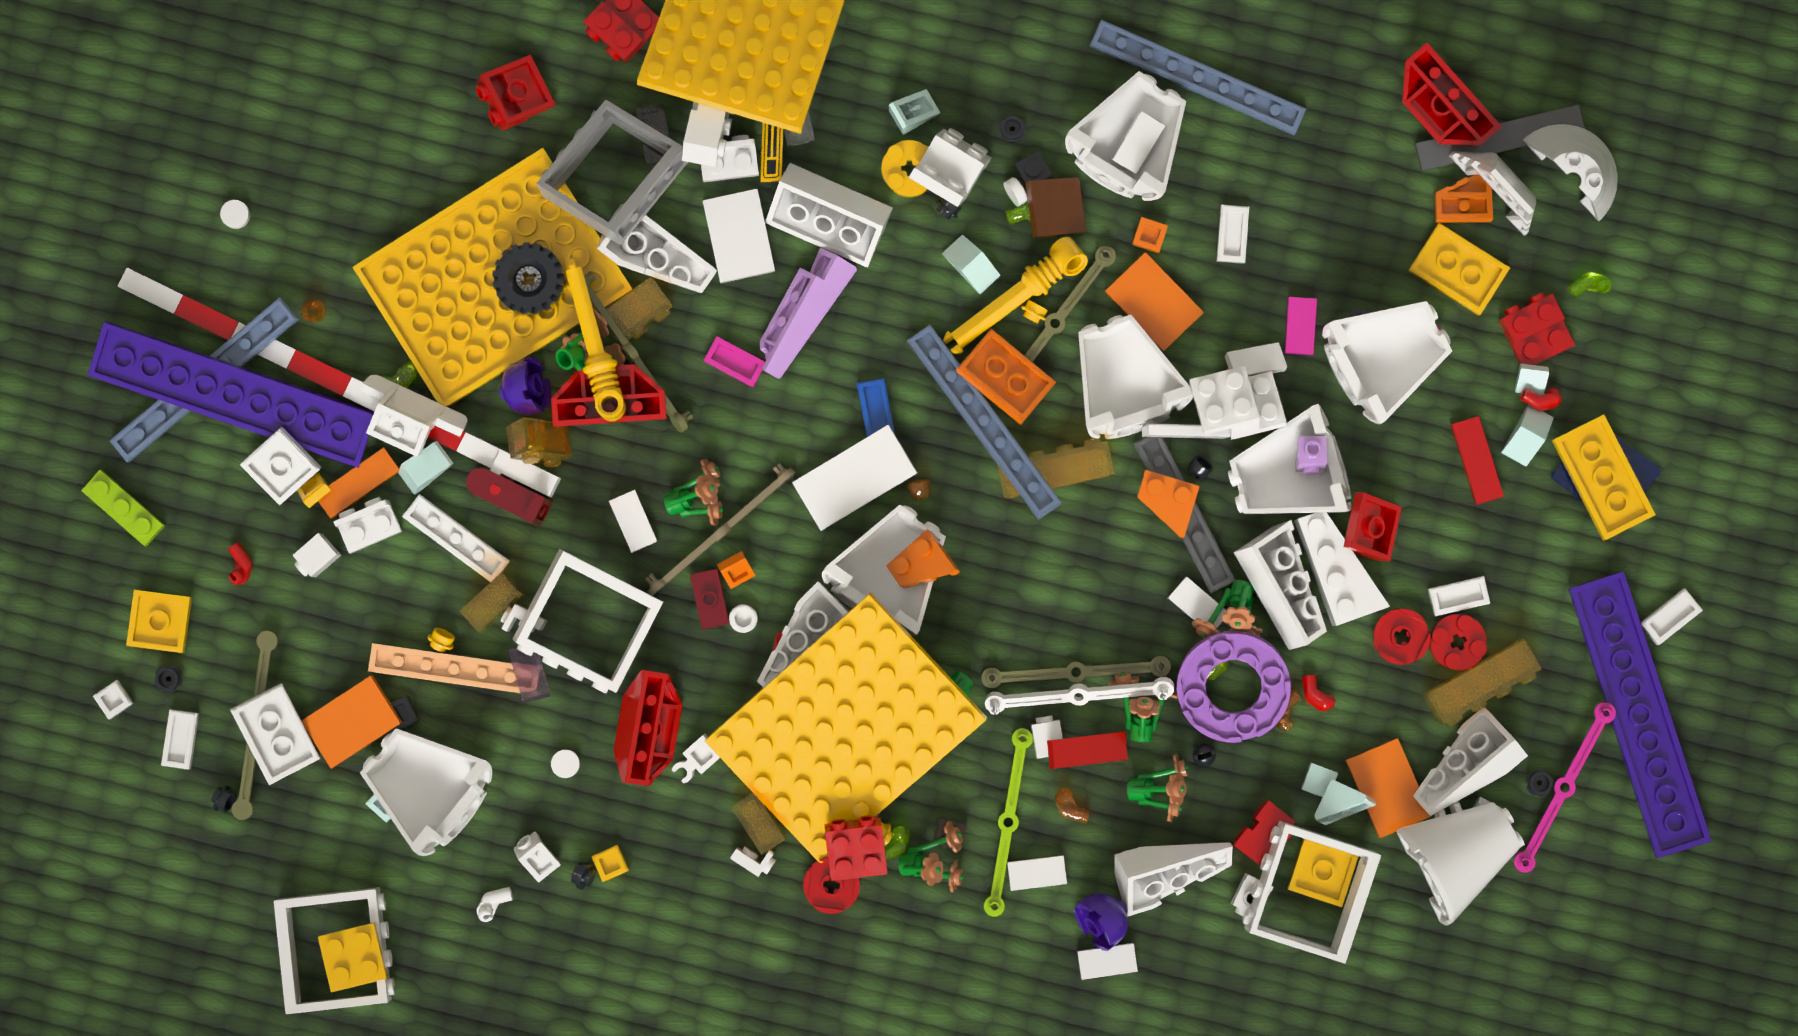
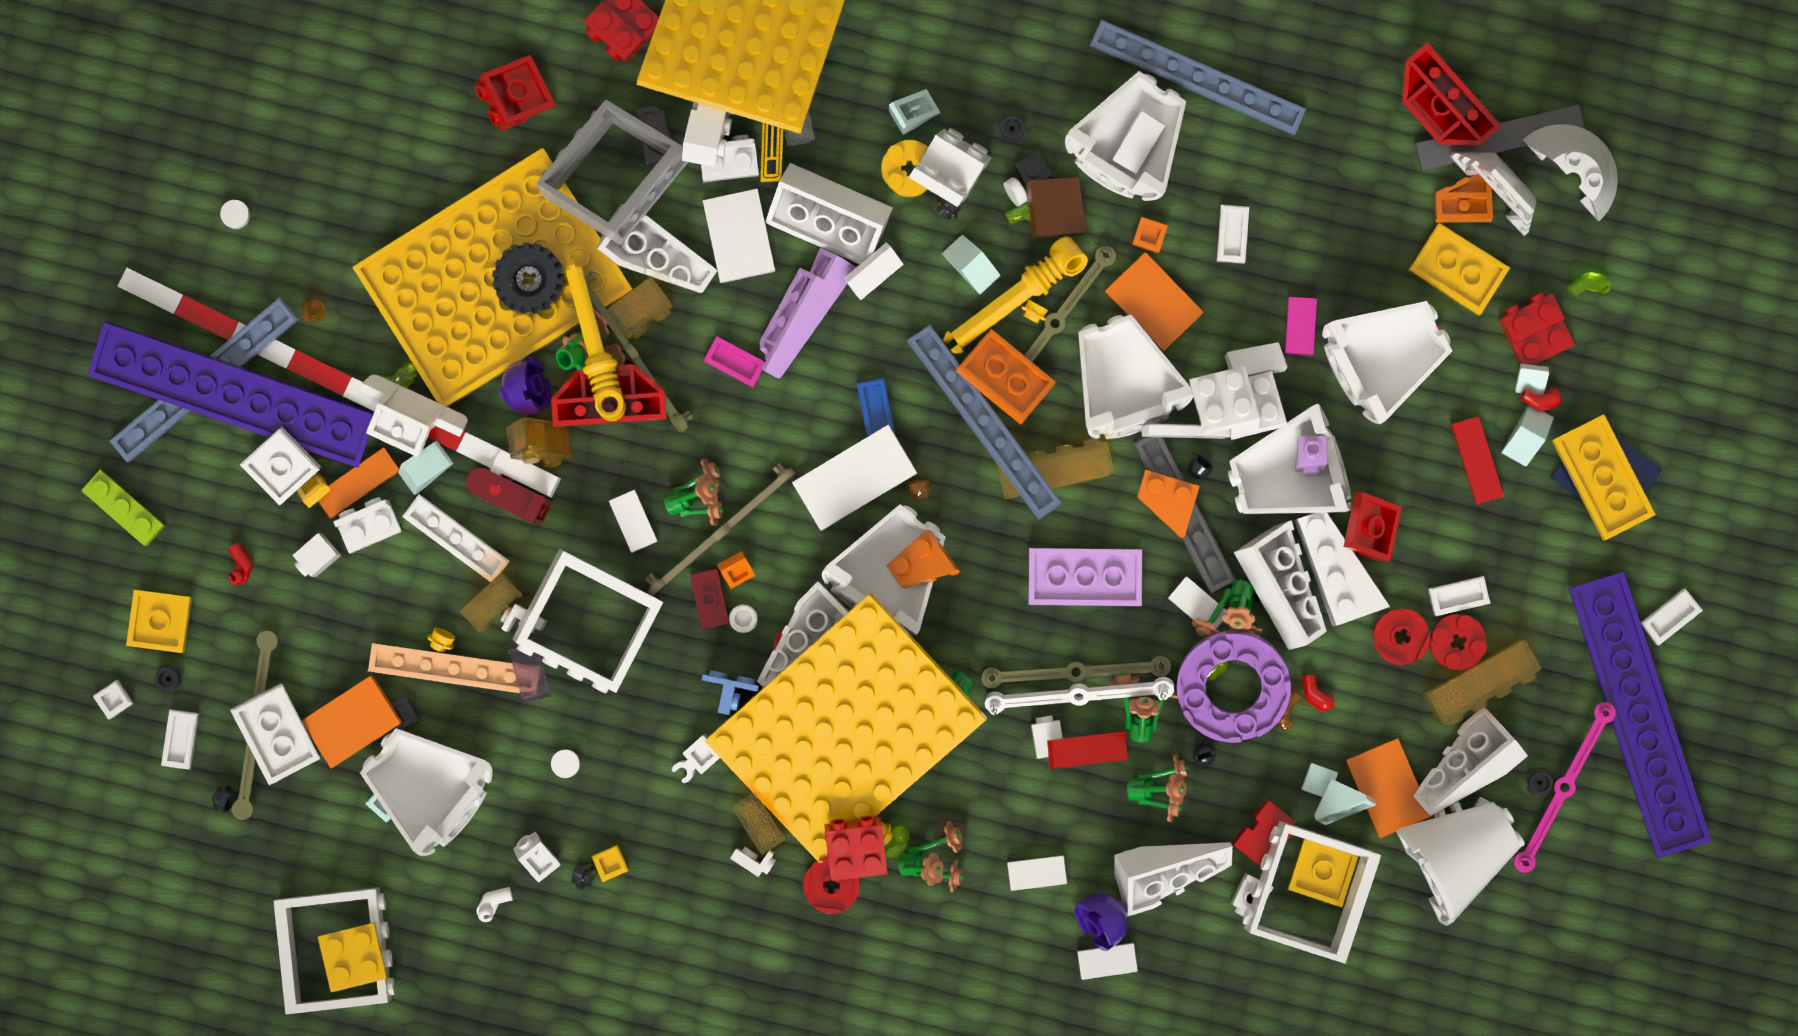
(647, 728): red wedge -> none
(730, 698): none -> medium blue bracket
(873, 271): none -> white tile
(994, 903): lime piece -> none
(1068, 807): clear orange arm -> none
(1085, 577): none -> lavender plate

